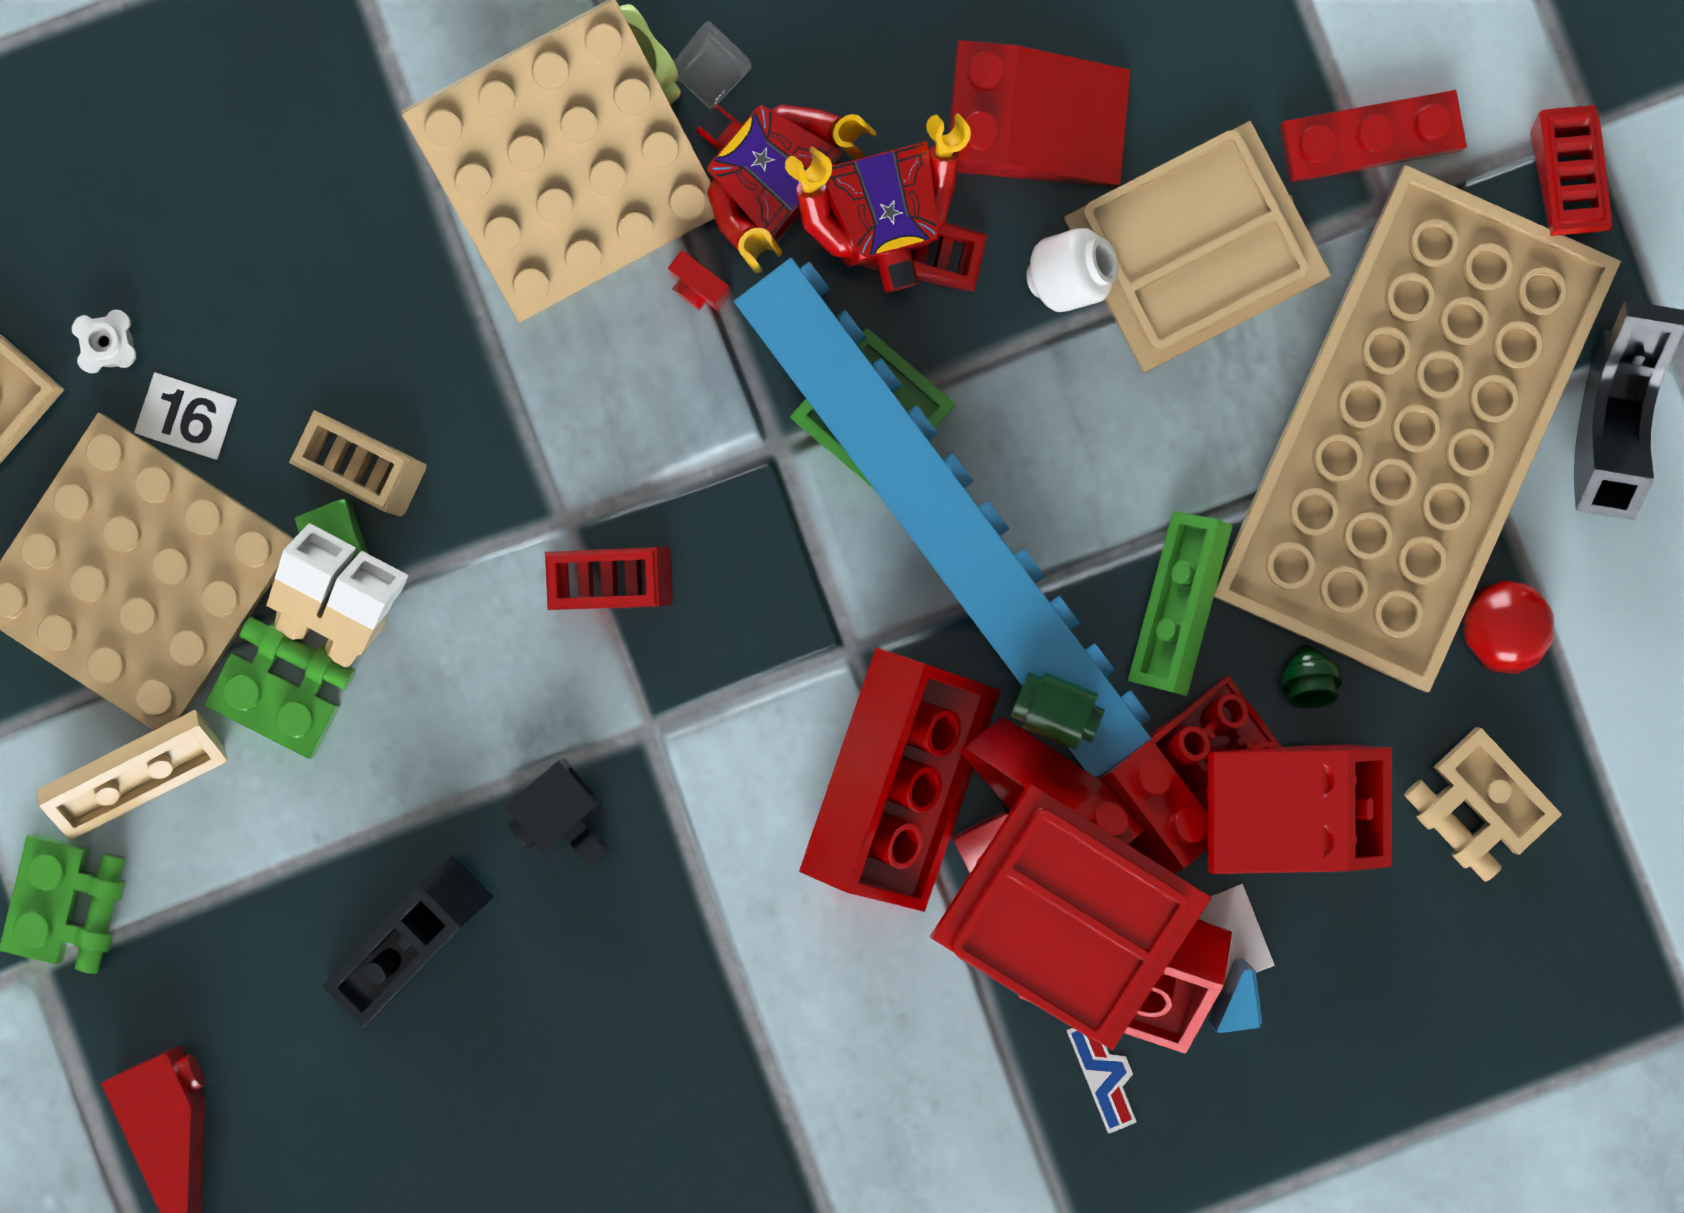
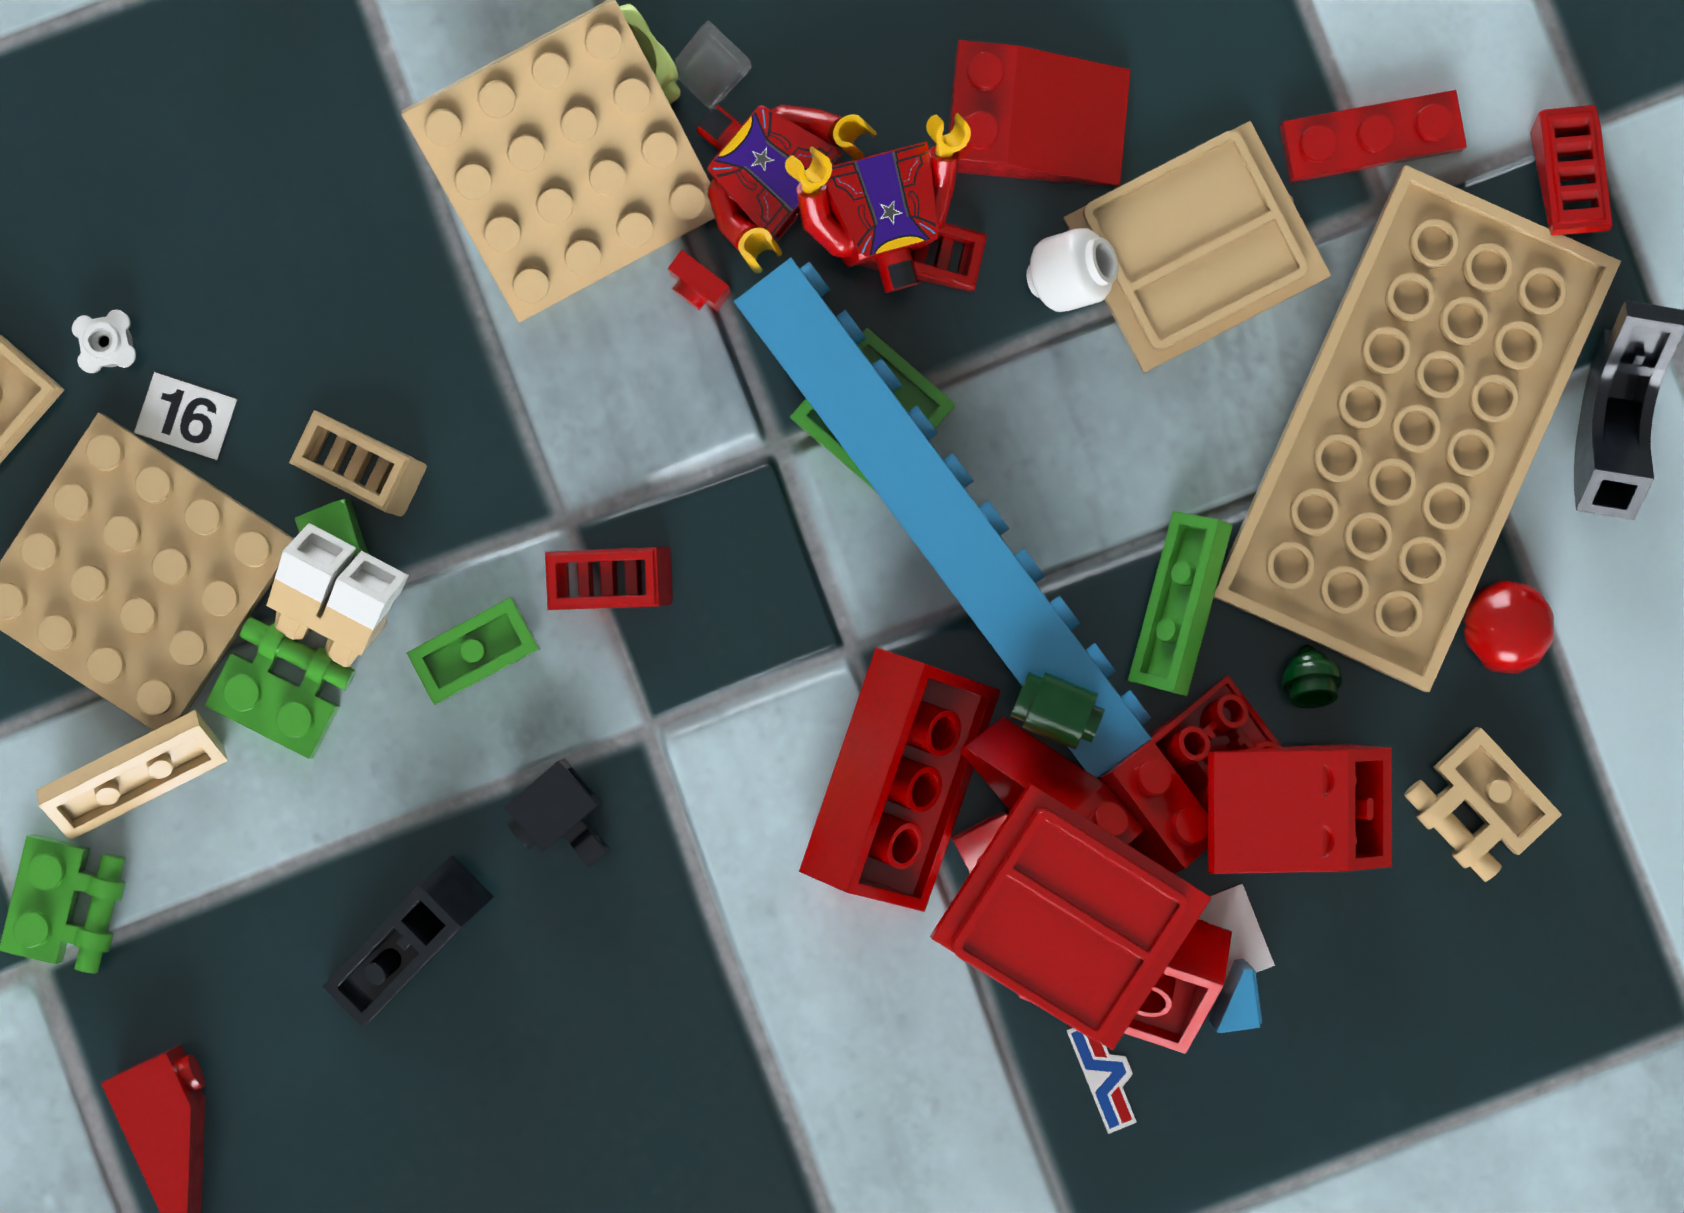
(473, 650): none -> bright green plate

